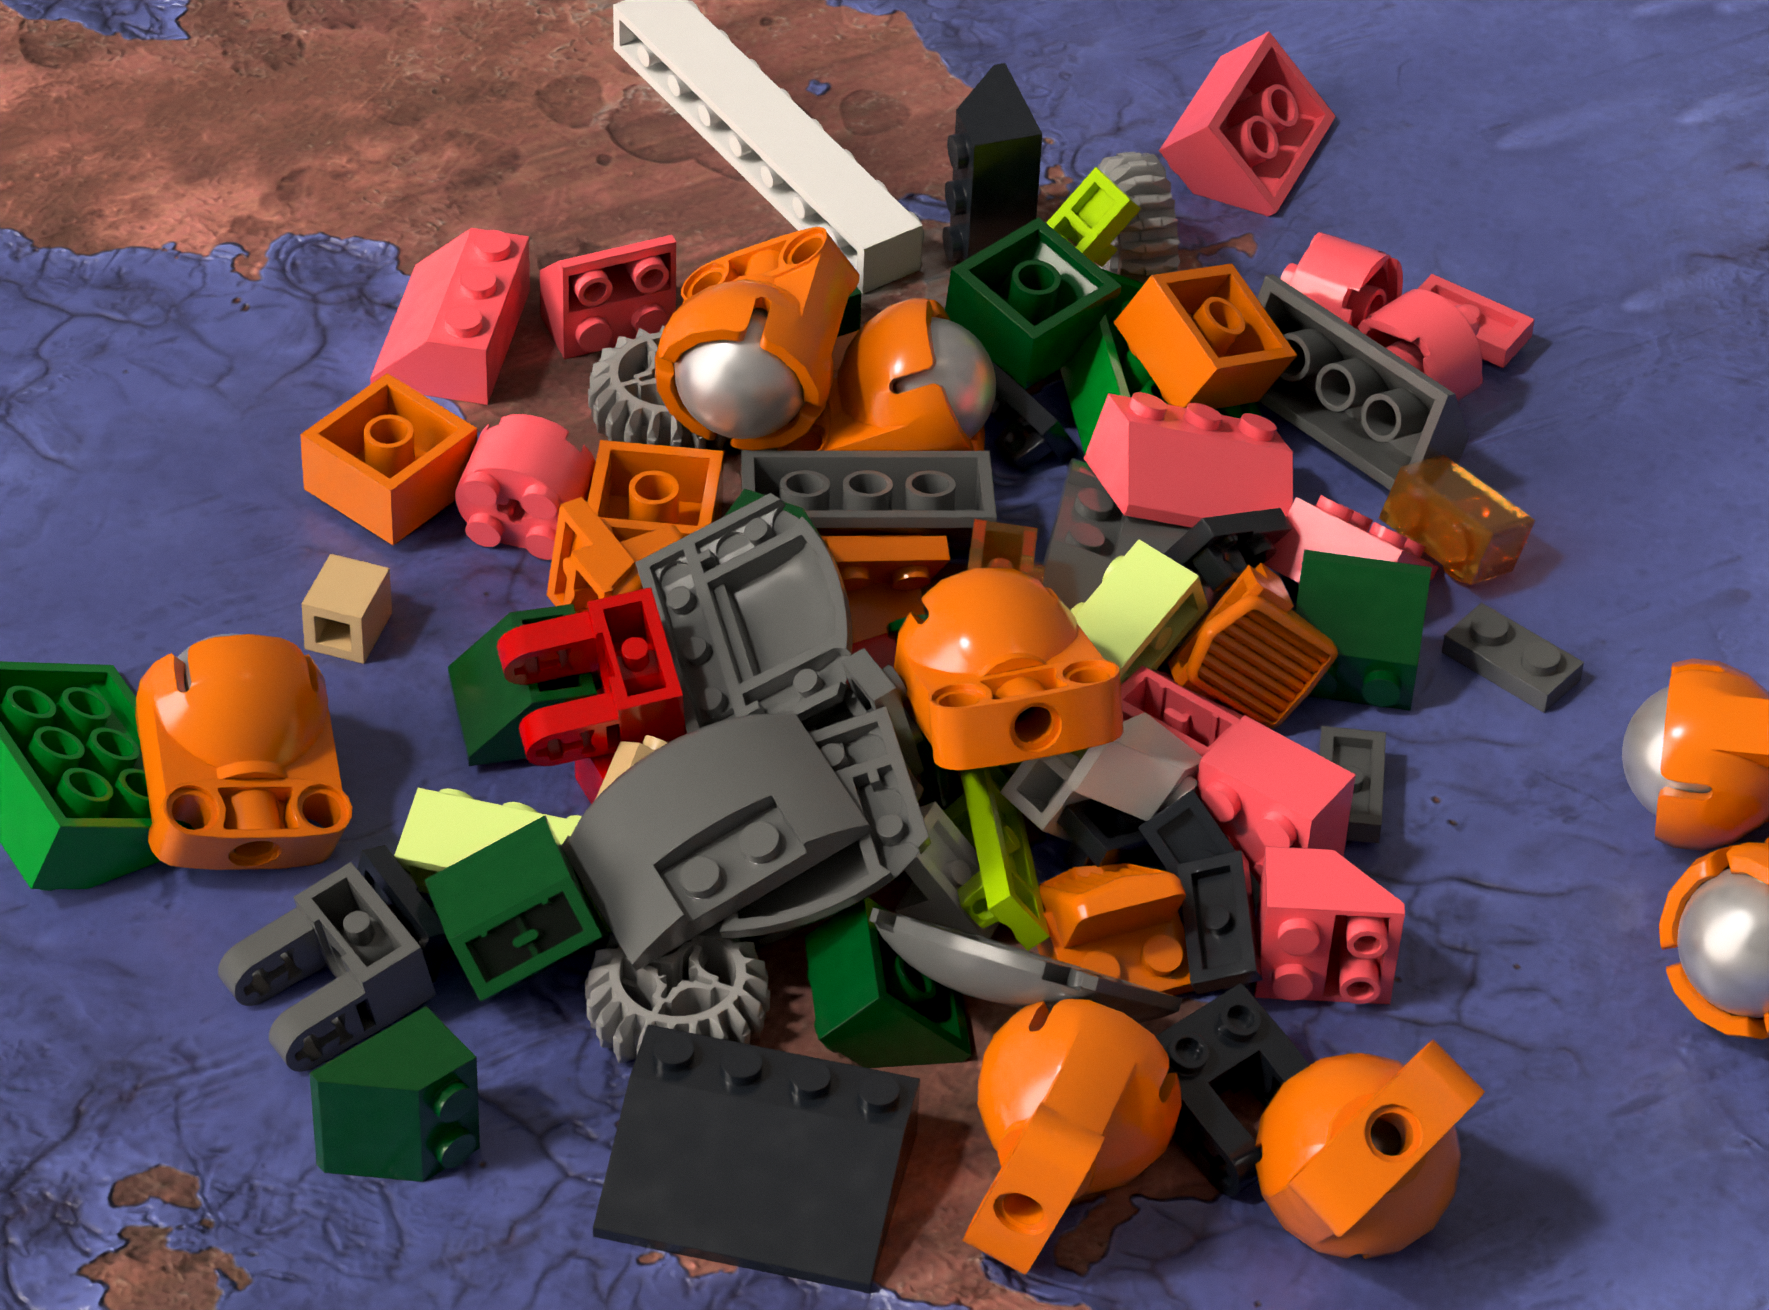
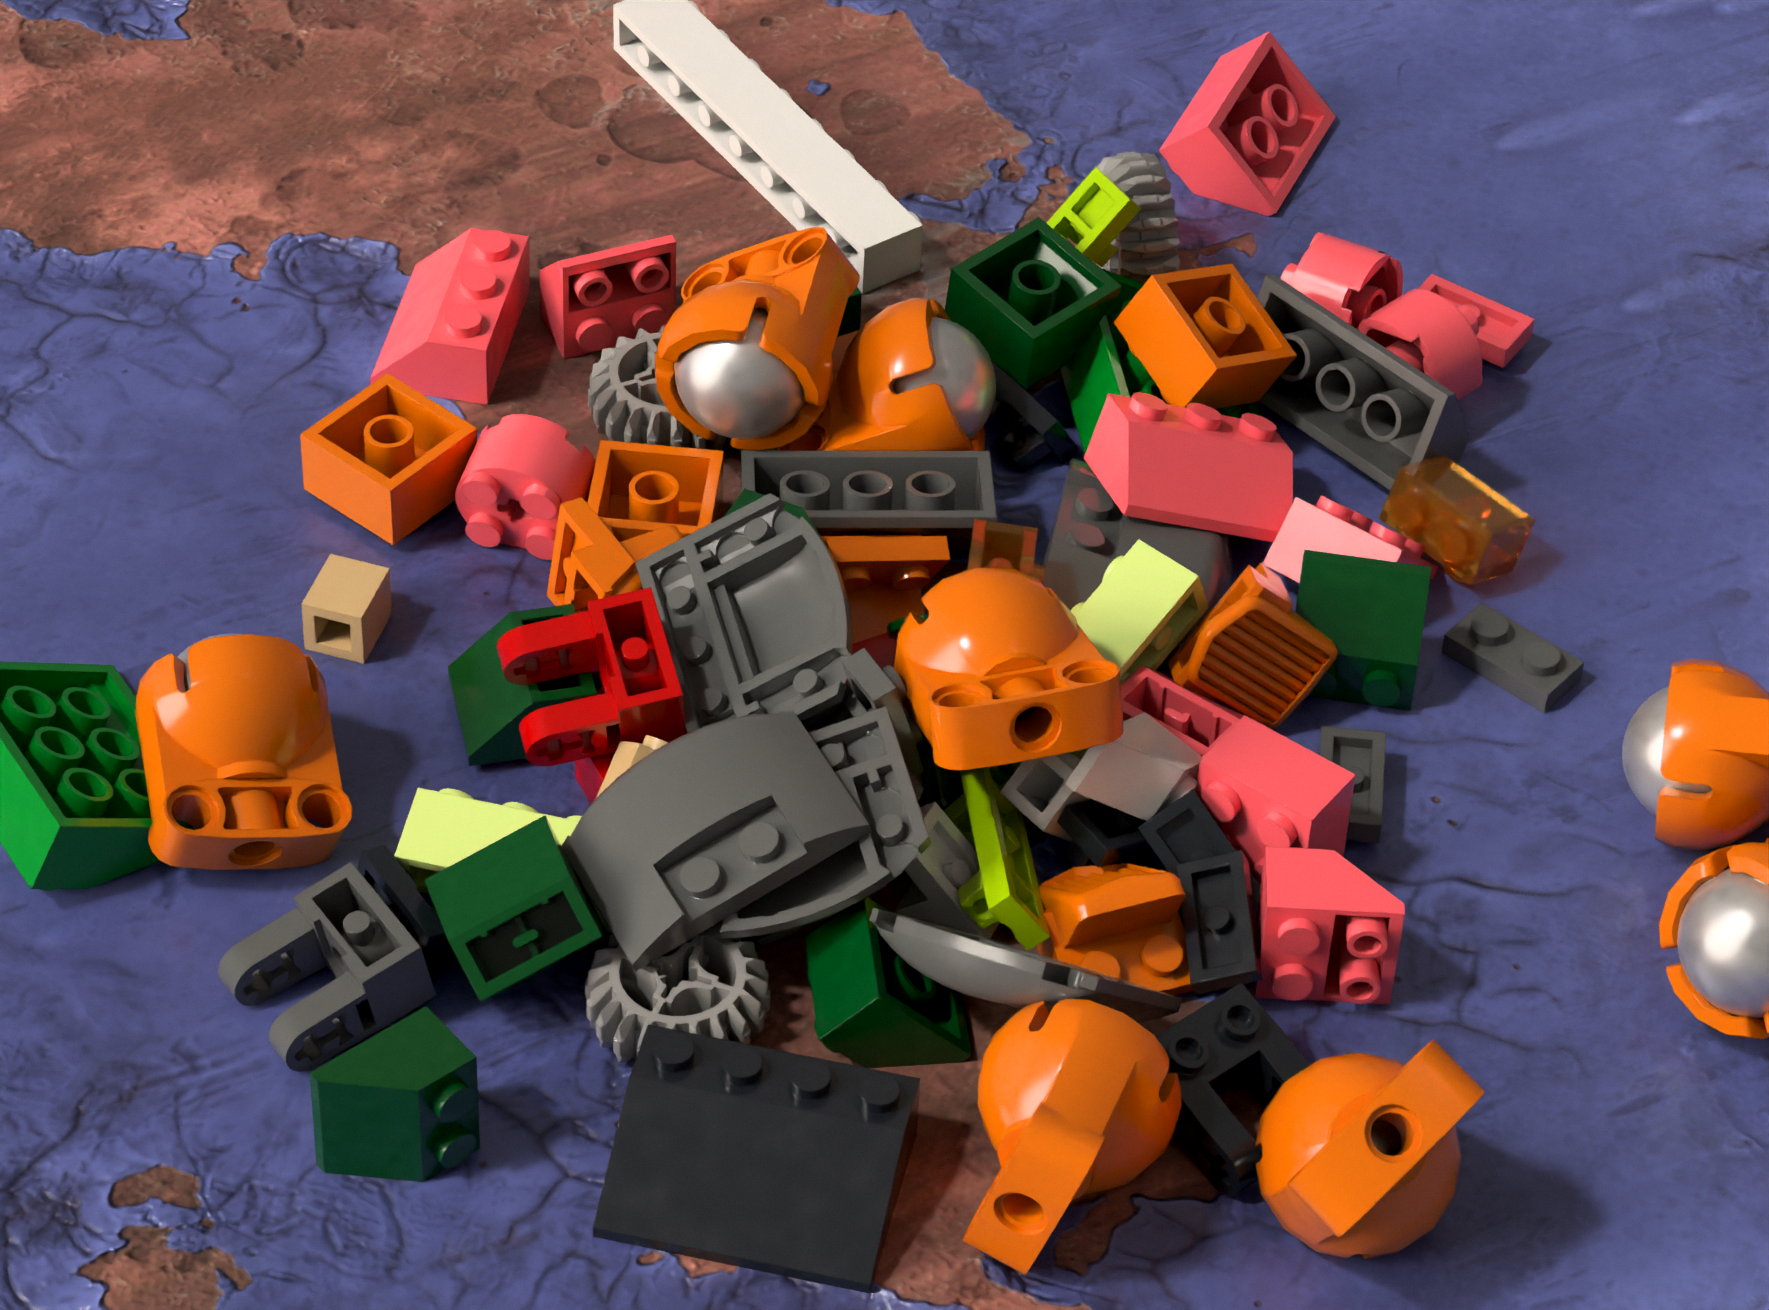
(993, 166): black slope -> none
(1229, 543): black hinge -> none

